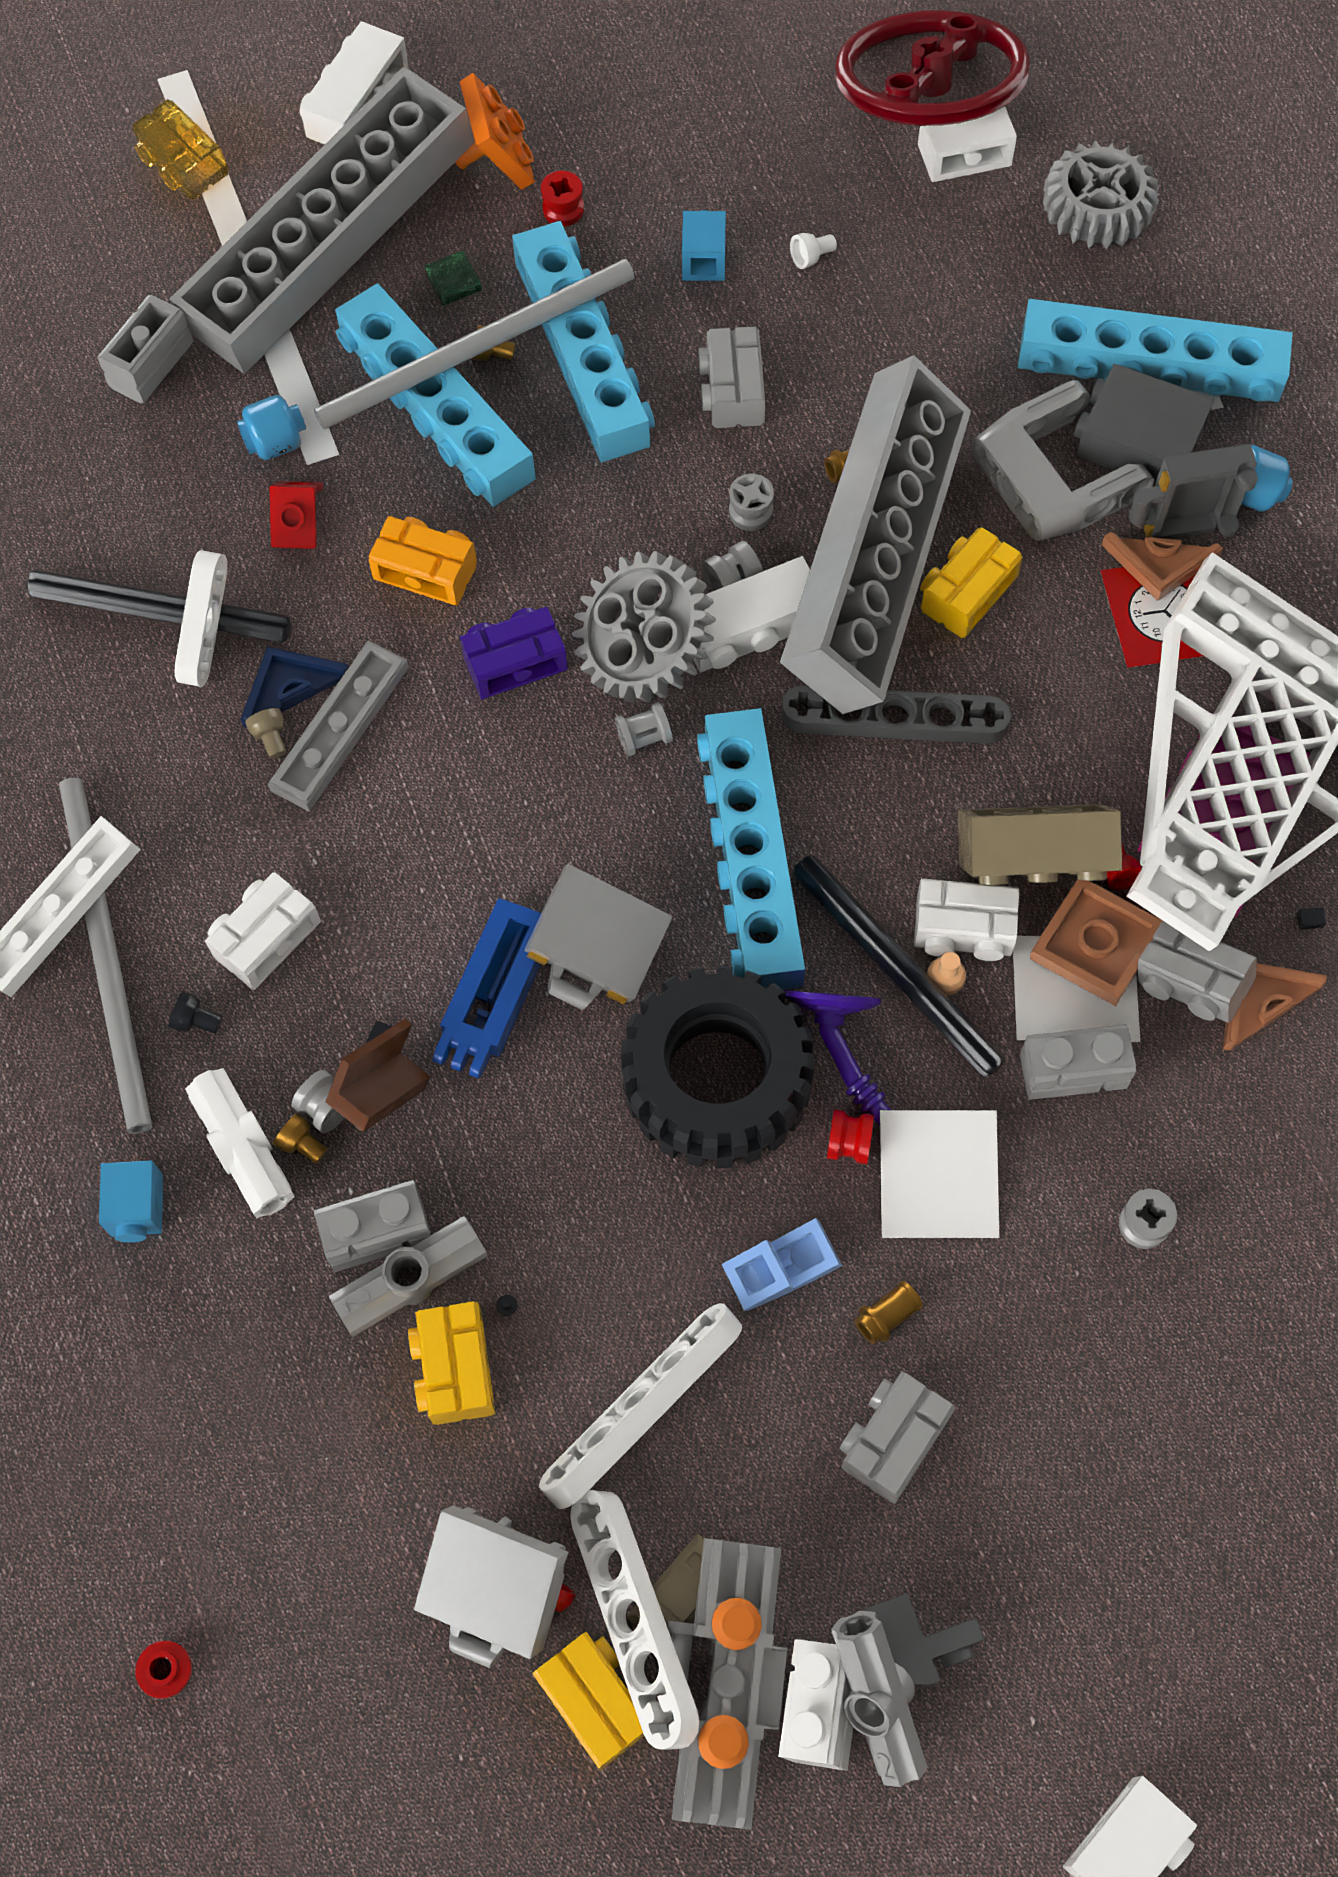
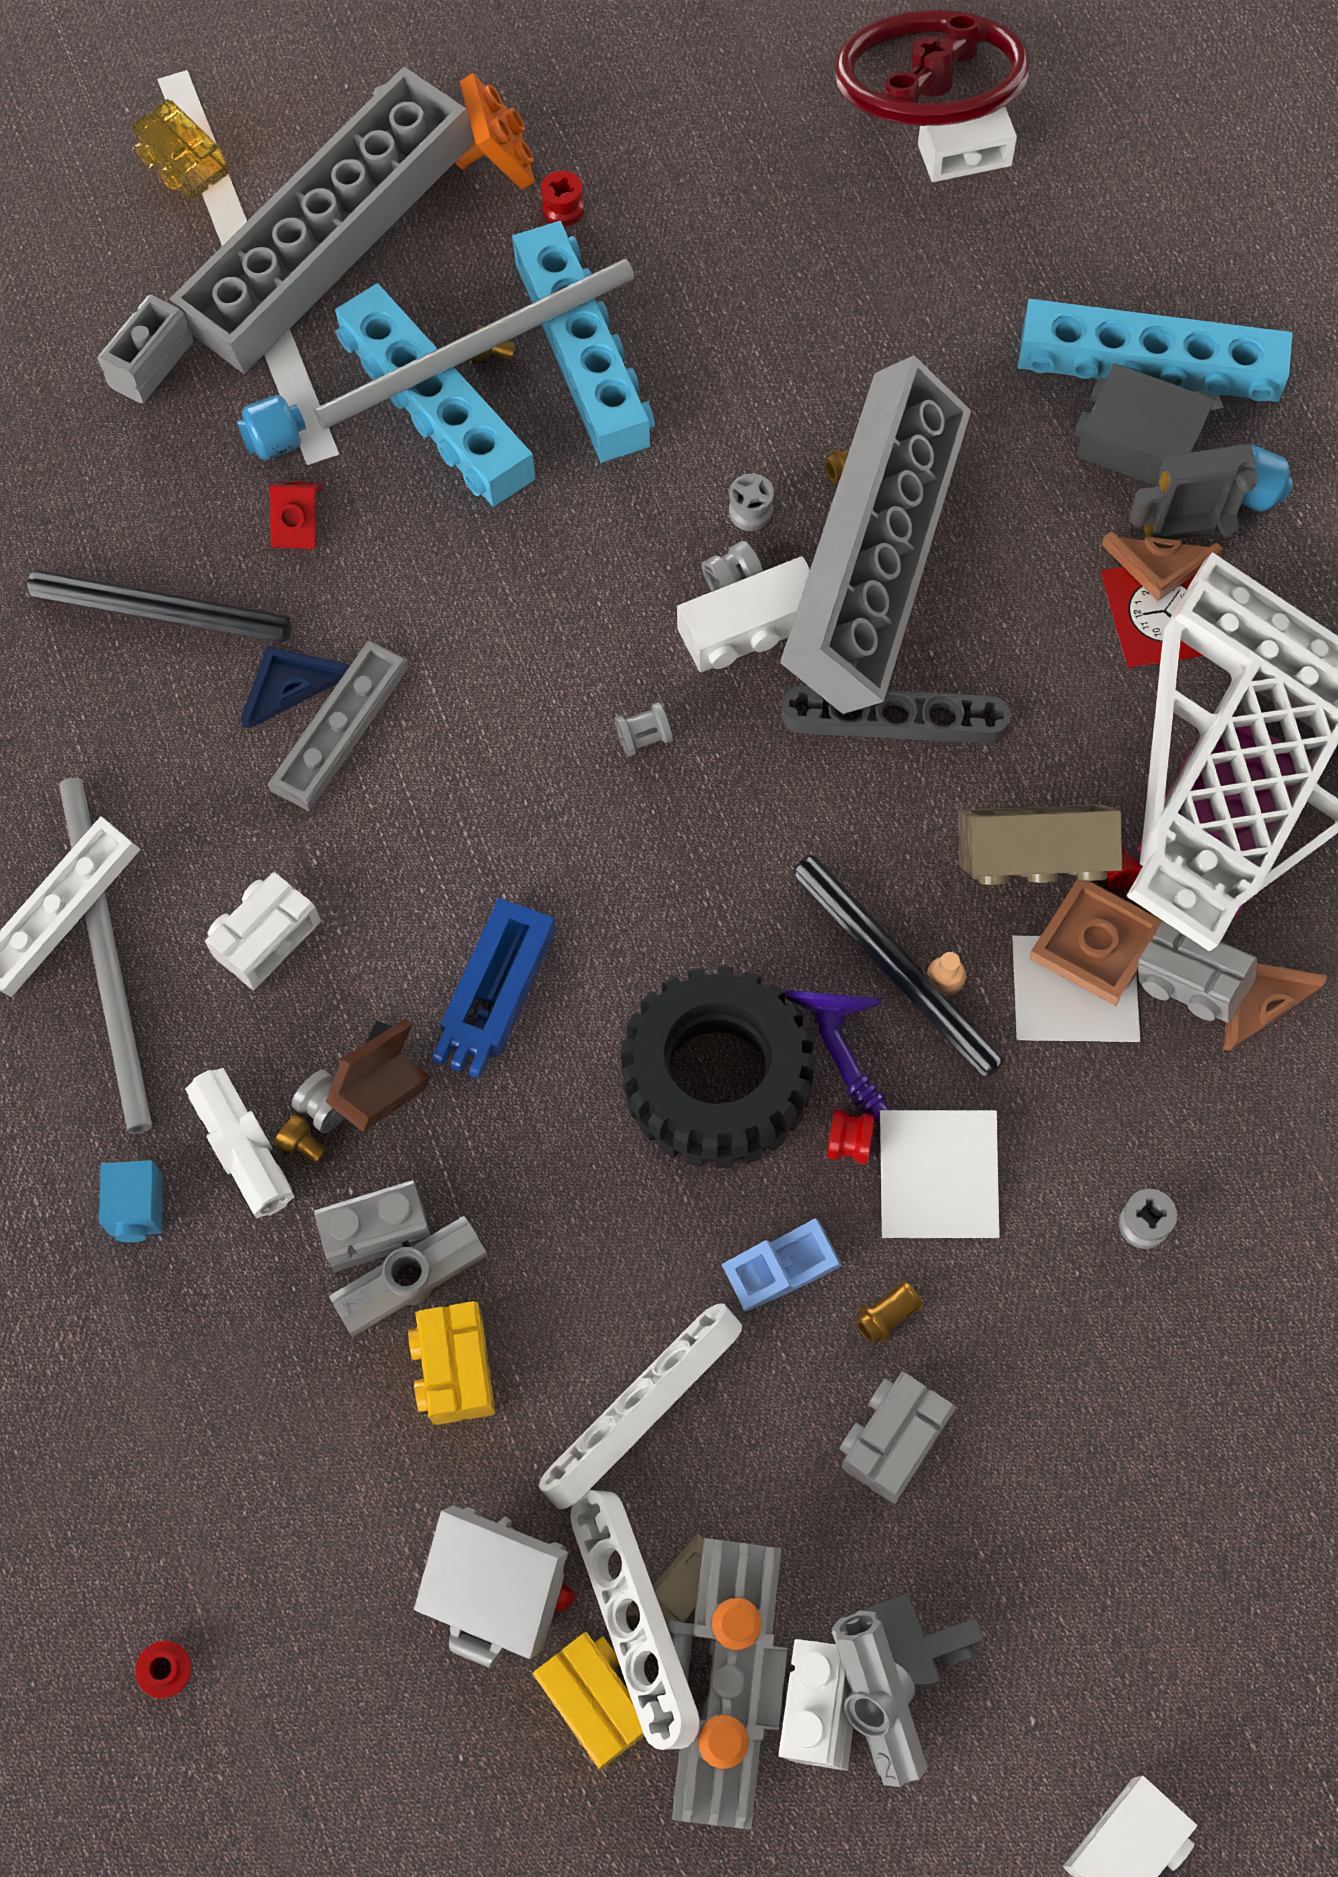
(189, 1014): black piece -> none
(201, 618): white beam -> none
(267, 726): dark tan piece -> none
(347, 84): white brick -> none
(423, 559): light orange brick -> none
(453, 278): clear green tile -> none
(507, 1305): black piece -> none
(513, 651): dark purple brick -> none
(595, 937): light grey piece -> none
(634, 592): light grey gear -> none
(703, 245): dark azure brick -> none
(734, 376): light grey brick -> none
(743, 739): medium azure brick -> none
(807, 249): white piece -> none
(966, 918): white brick -> none
(970, 581): yellow brick -> none
(1032, 484): light grey connector -> none
(1077, 1061): light grey brick -> none
(1100, 207): light grey gear -> none
(1311, 918): black piece -> none

